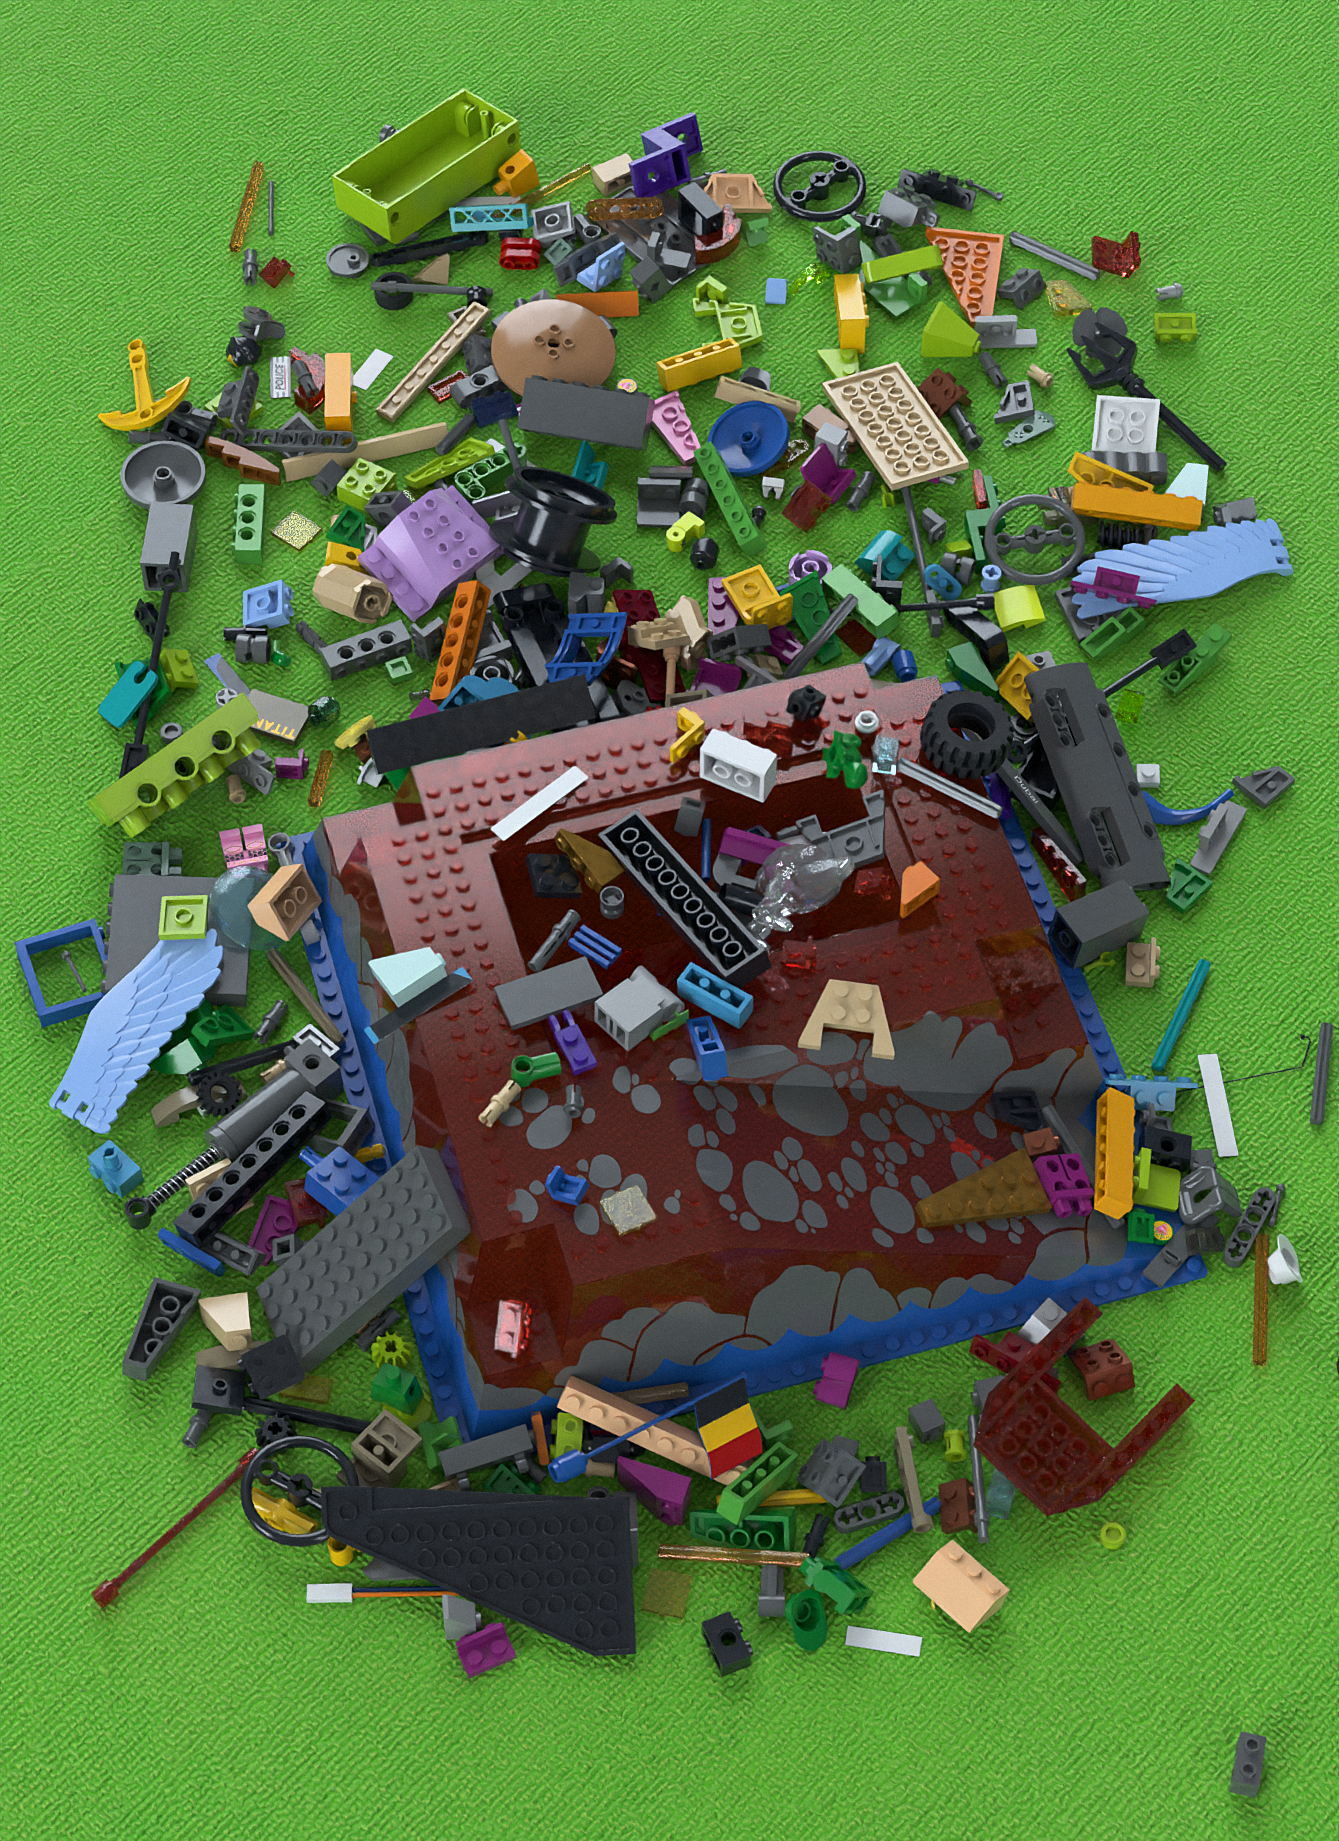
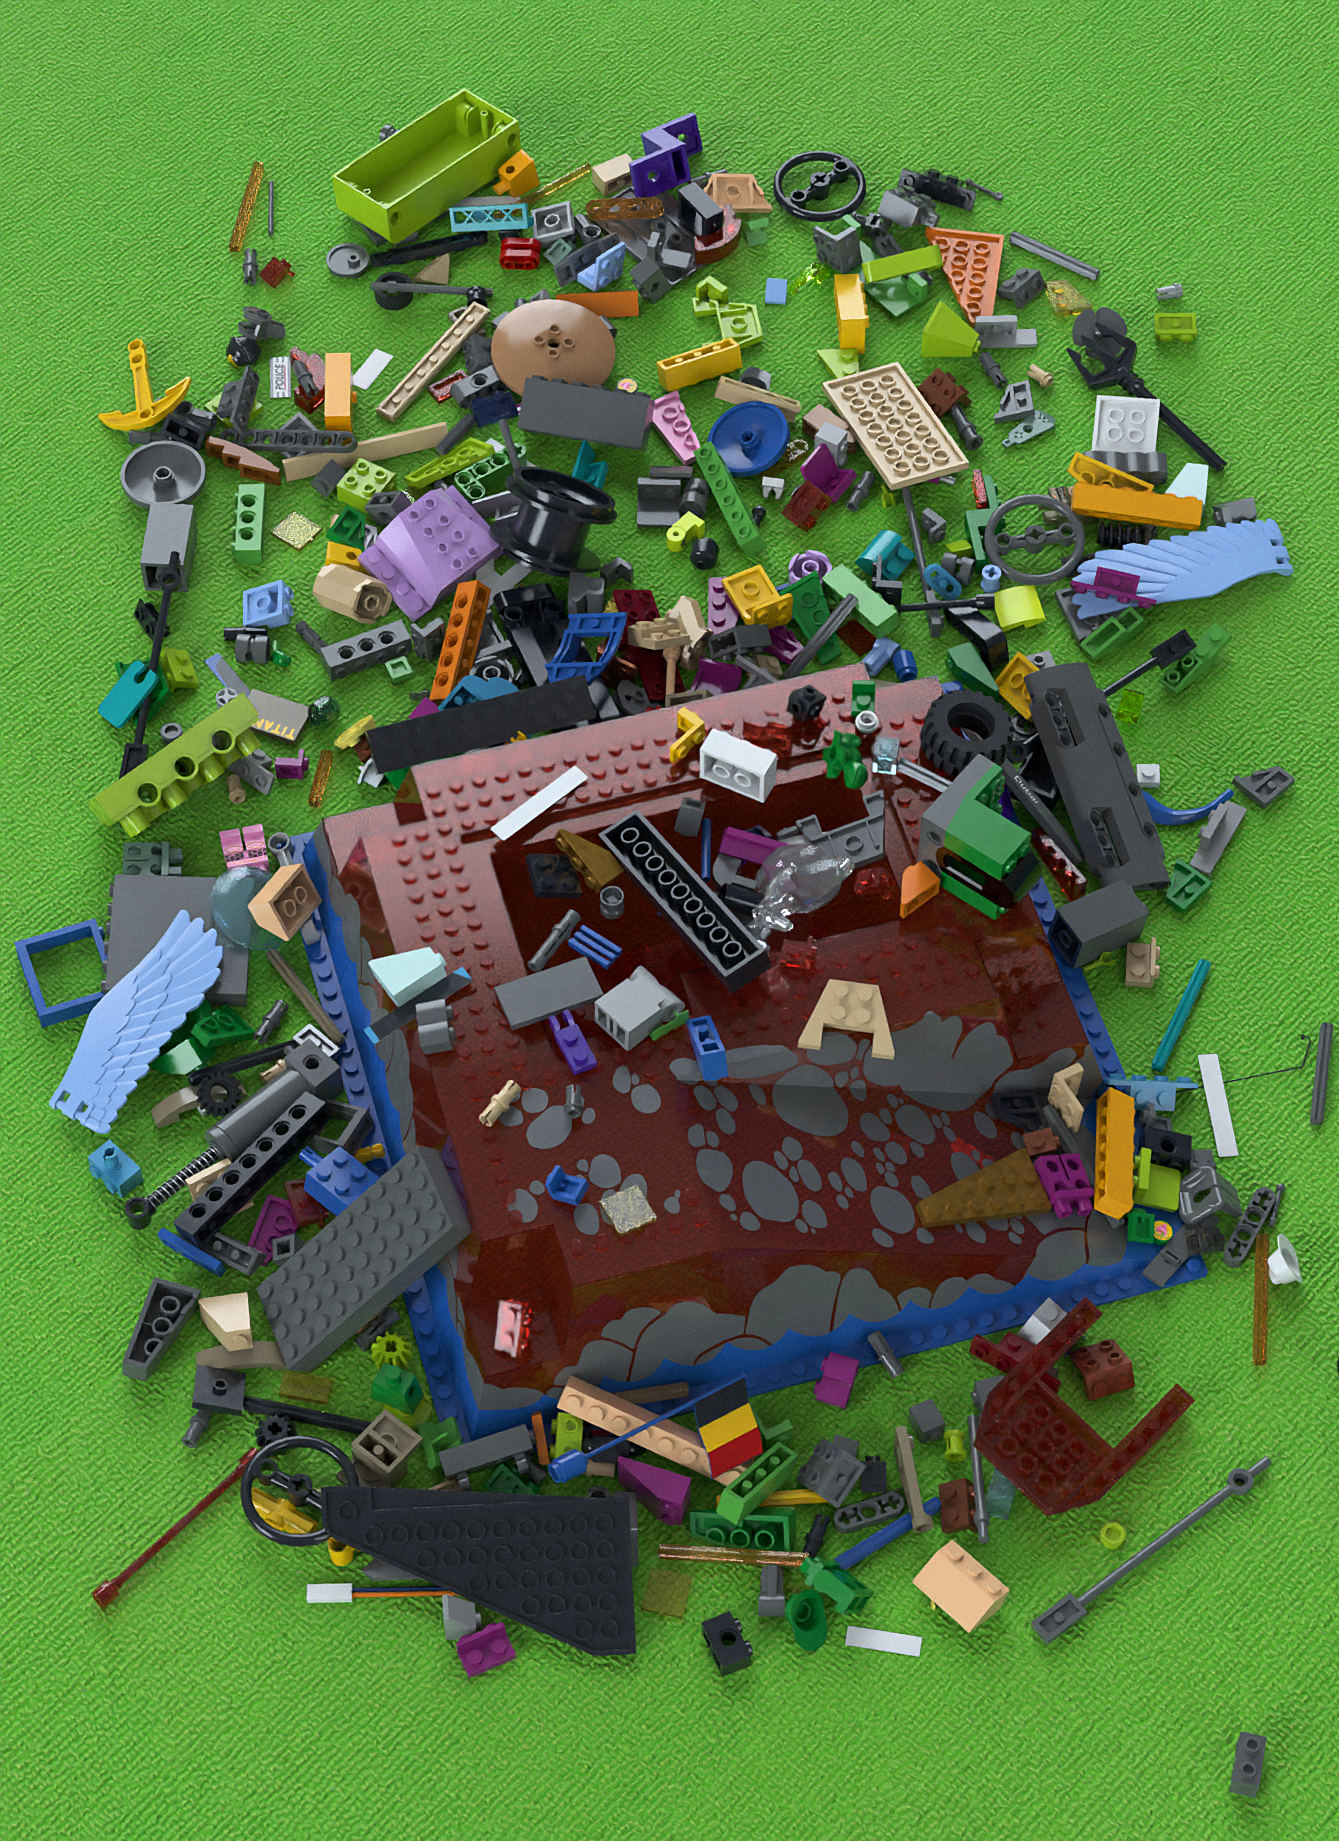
(67, 956): dark grey piece -> none
(183, 917): lime plate -> none
(270, 1367): black bracket -> none
(435, 1026): none -> dark grey brick
(535, 1068): green piece -> none
(715, 995): dark azure brick -> none
(862, 697): none -> green bracket
(885, 1354): none -> dark grey axle
(976, 848): none -> piece
(1063, 1093): none -> tan bracket
(1071, 1610): none -> dark grey bar
(1115, 256): clear red bracket -> none

